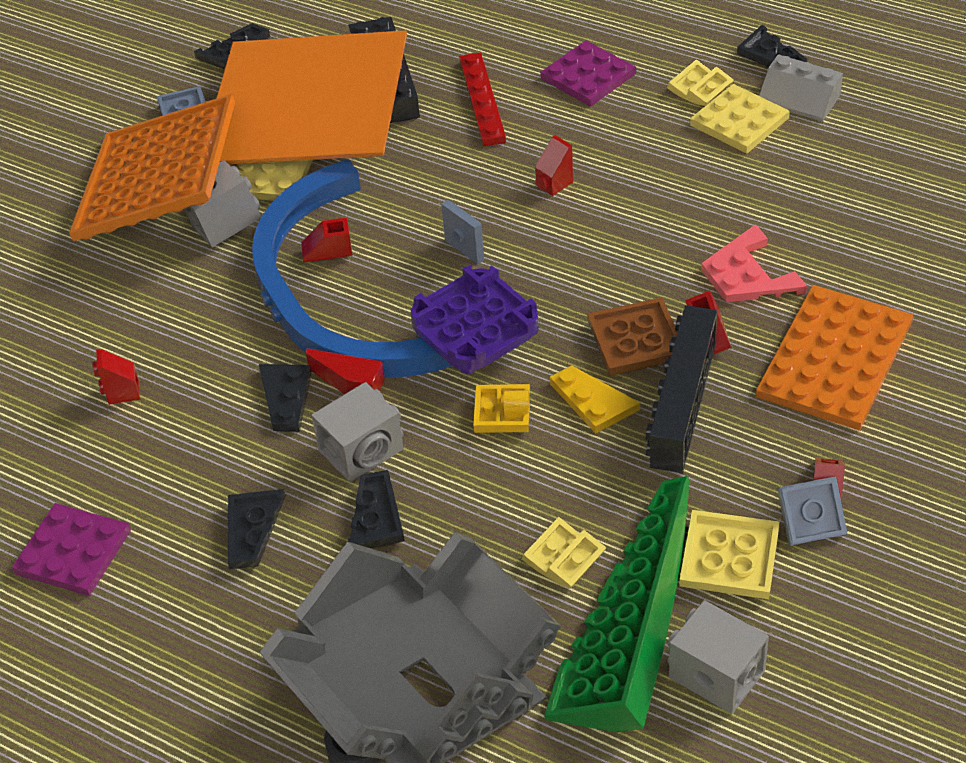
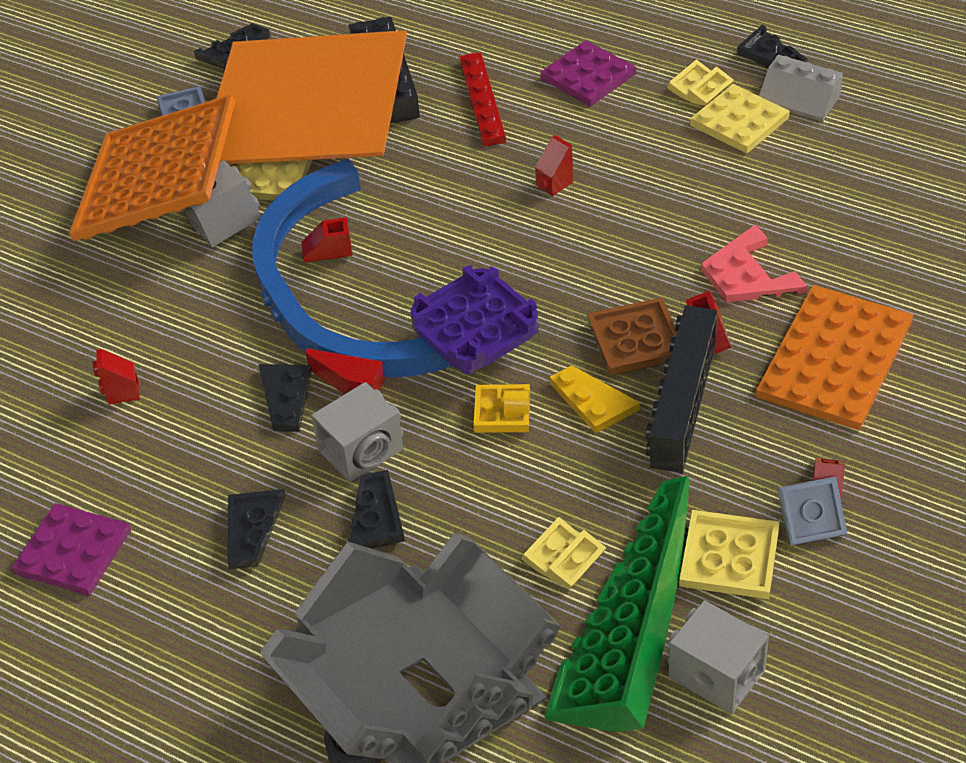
(463, 231): sand blue plate -> none

